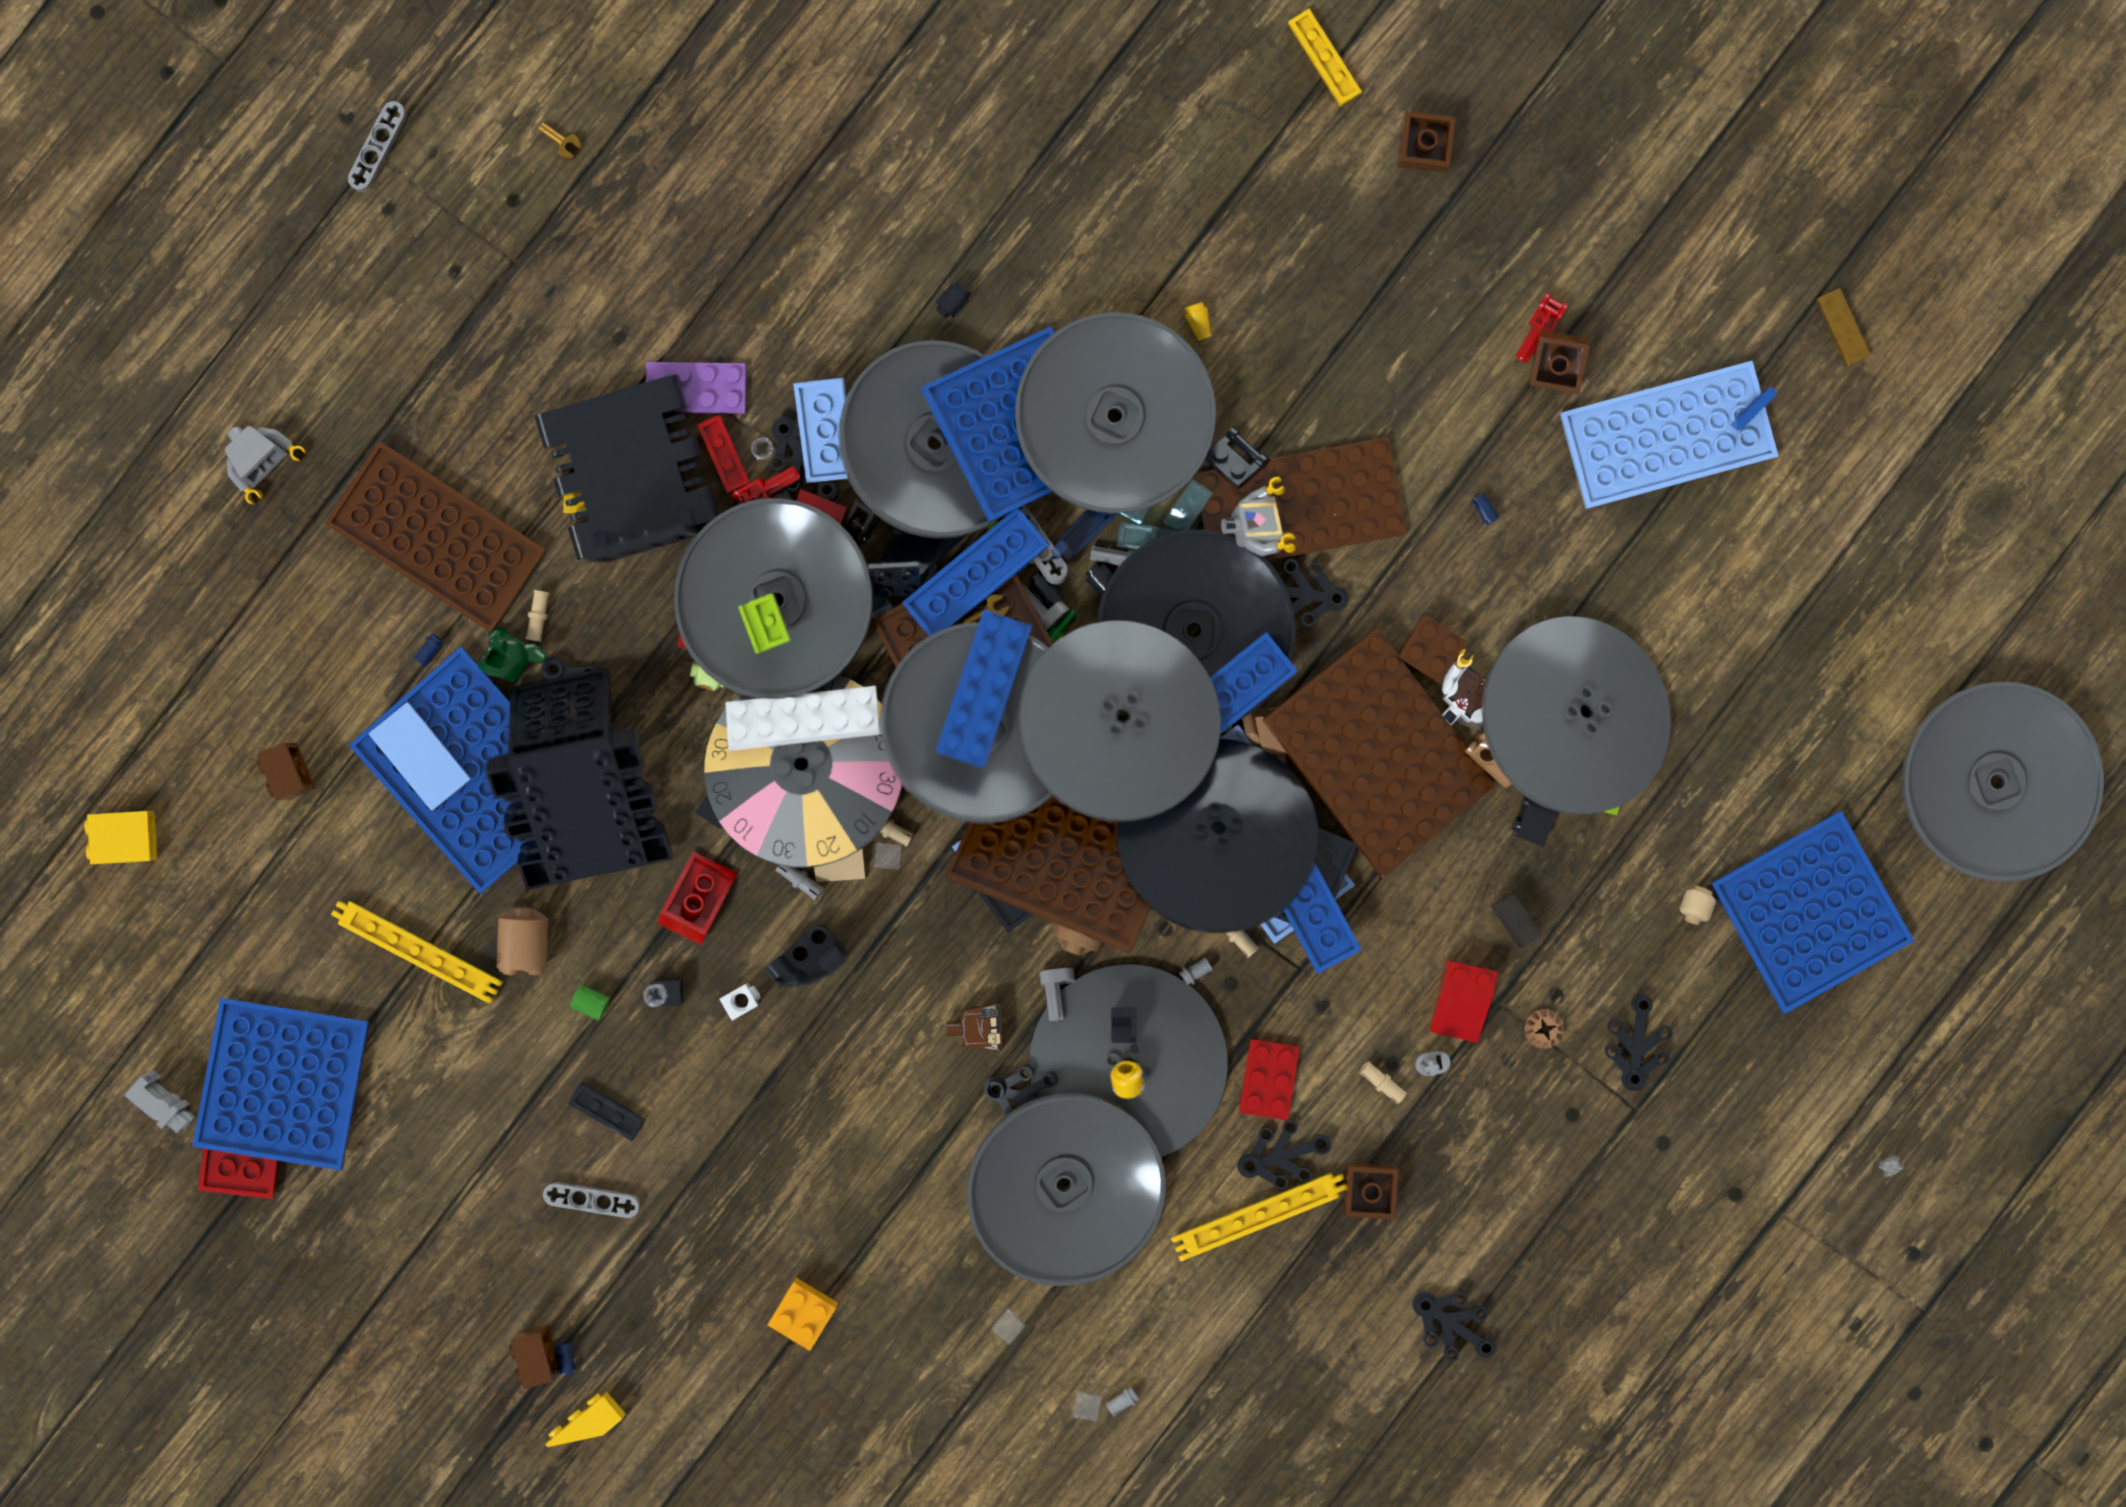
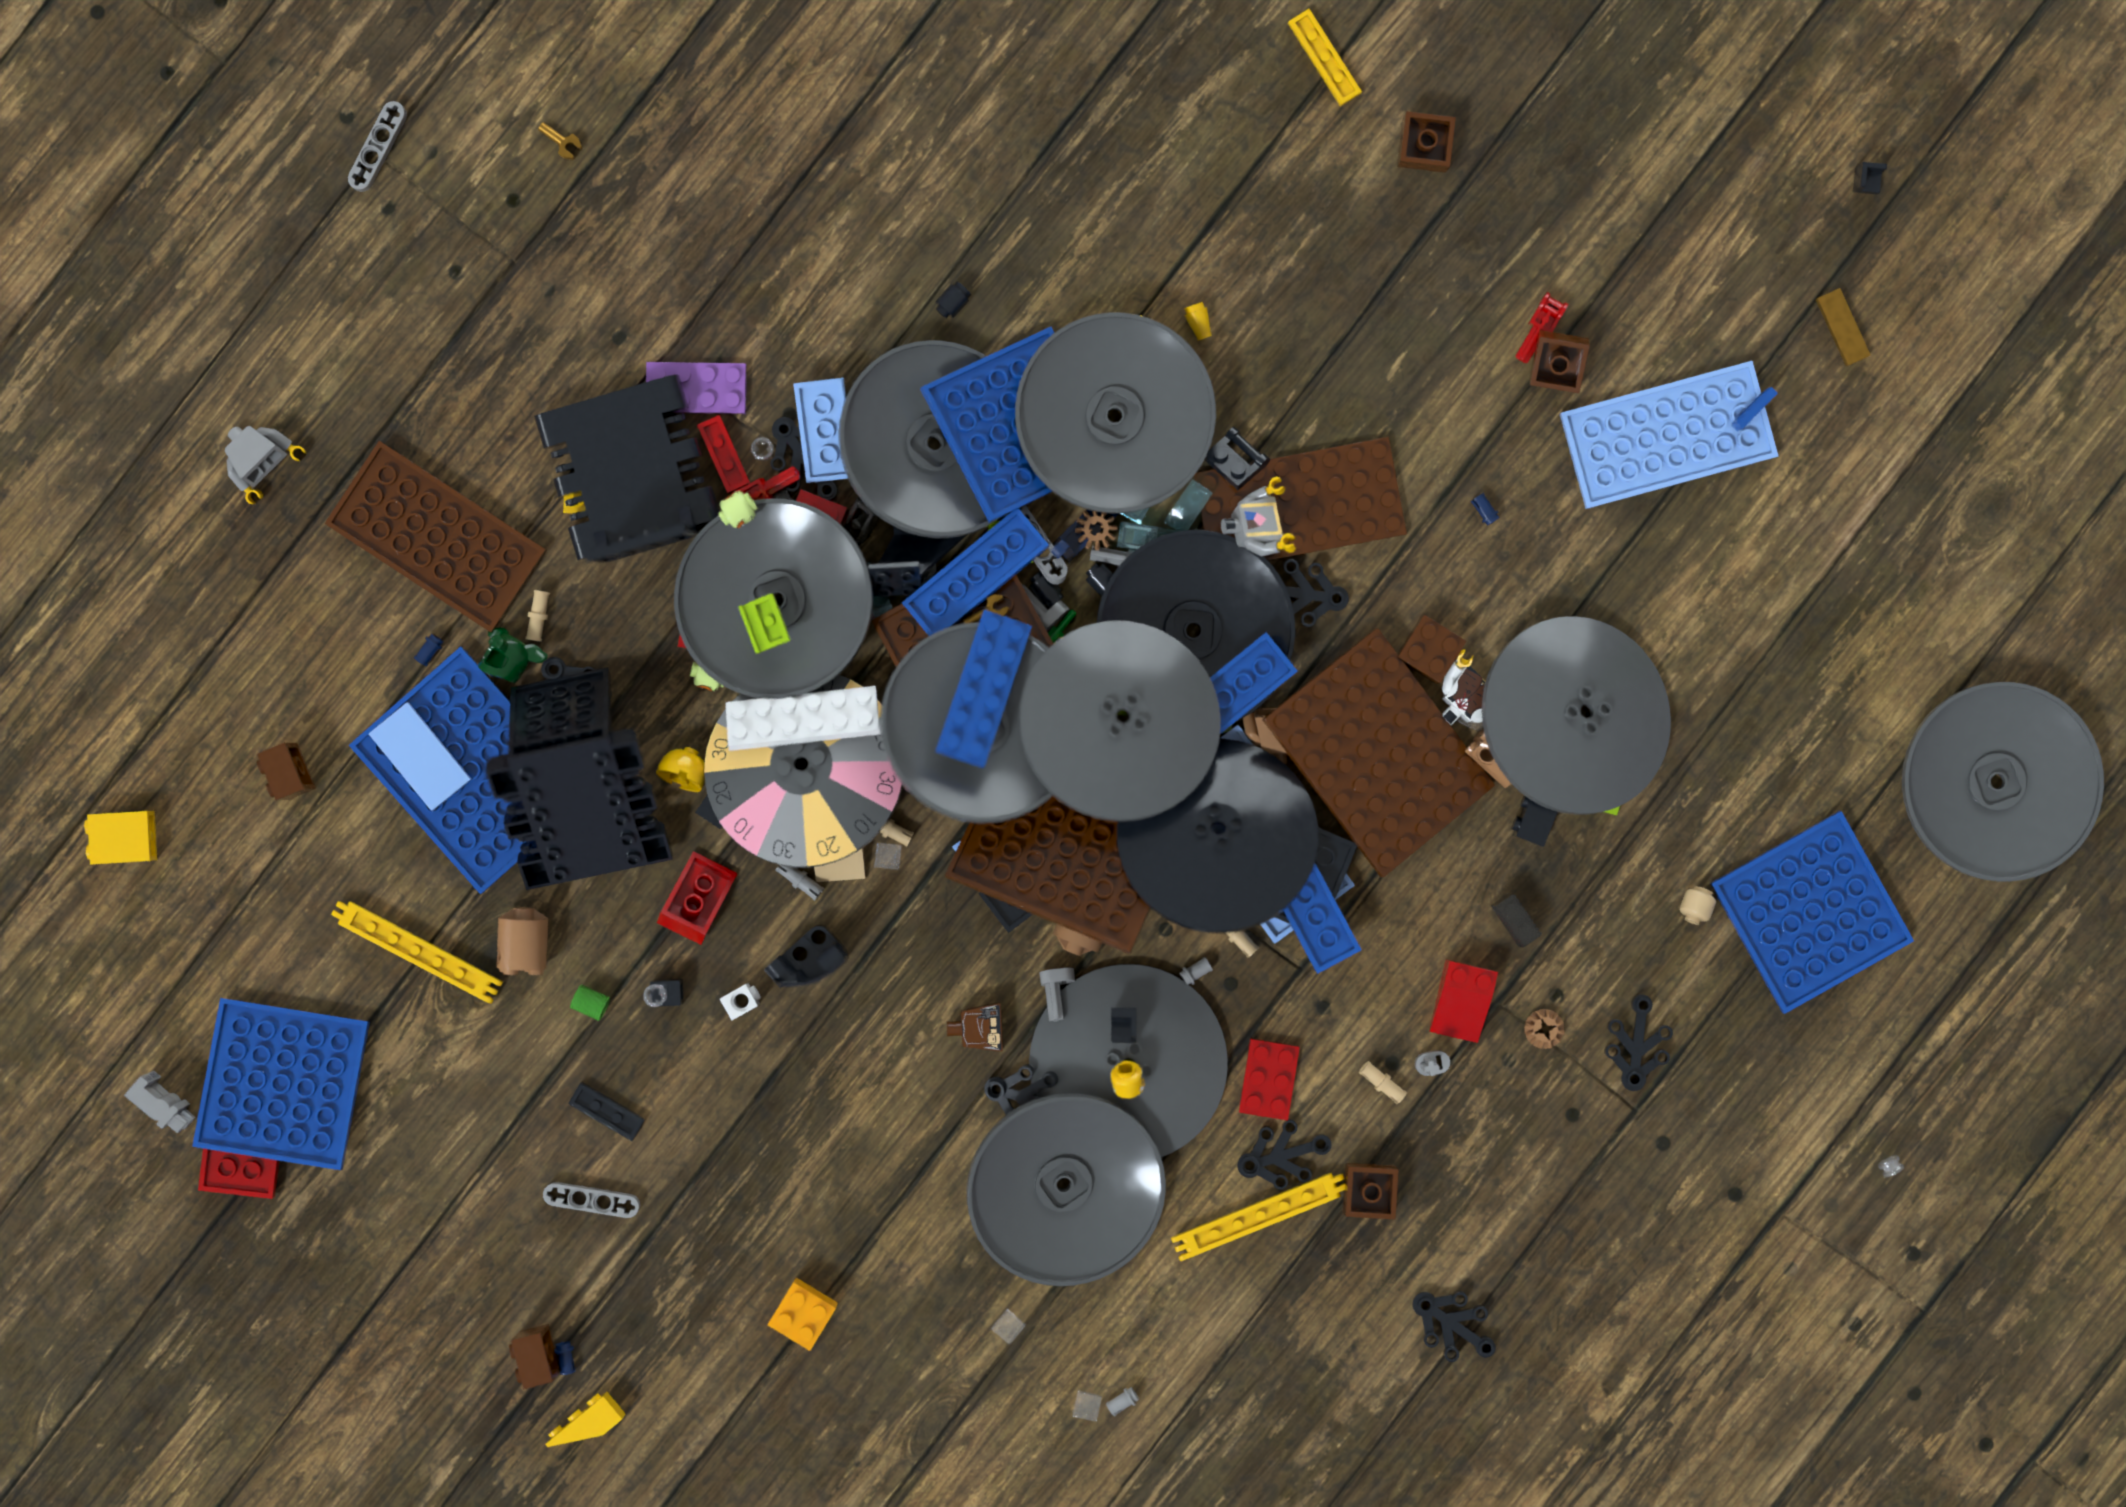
(683, 768): none -> yellow cylinder
(737, 509): none -> yellowish green head
(1099, 537): none -> medium nougat gear
(1868, 177): none -> black panel

